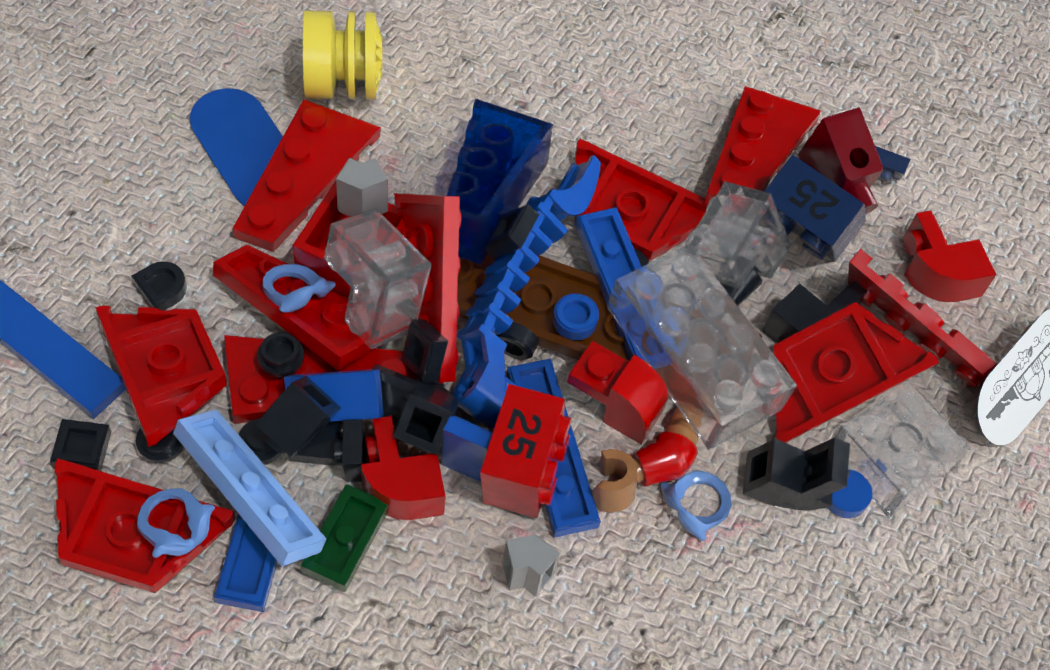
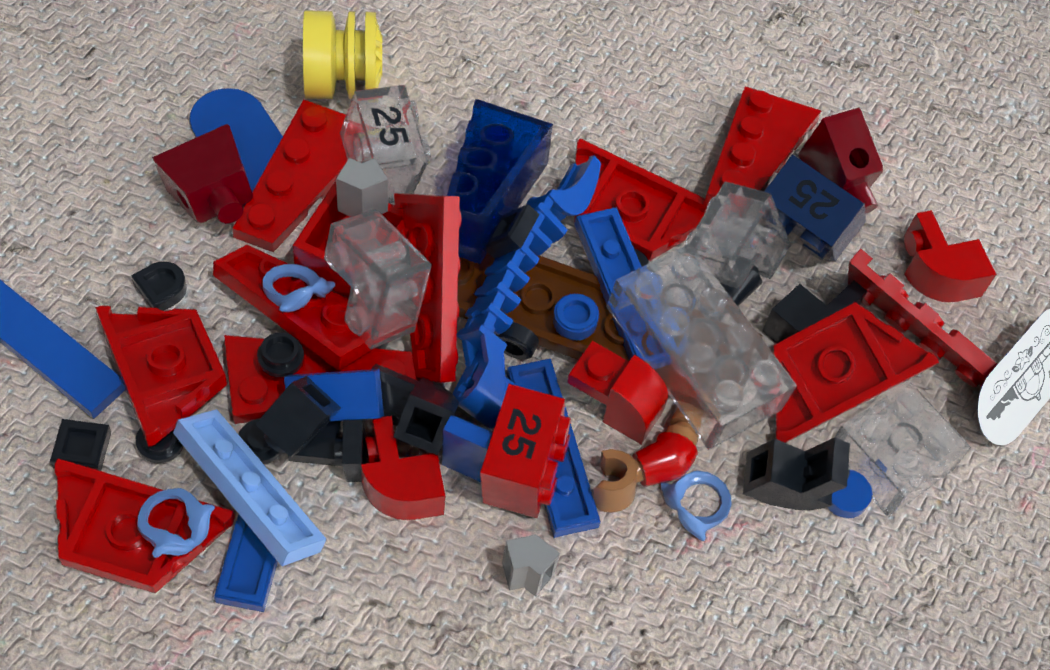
(206, 176): none -> dark red torso
(348, 536): dark green plate -> none
(385, 127): none -> clear brick
(424, 350): black tile -> none
(893, 165): dark blue plate -> none

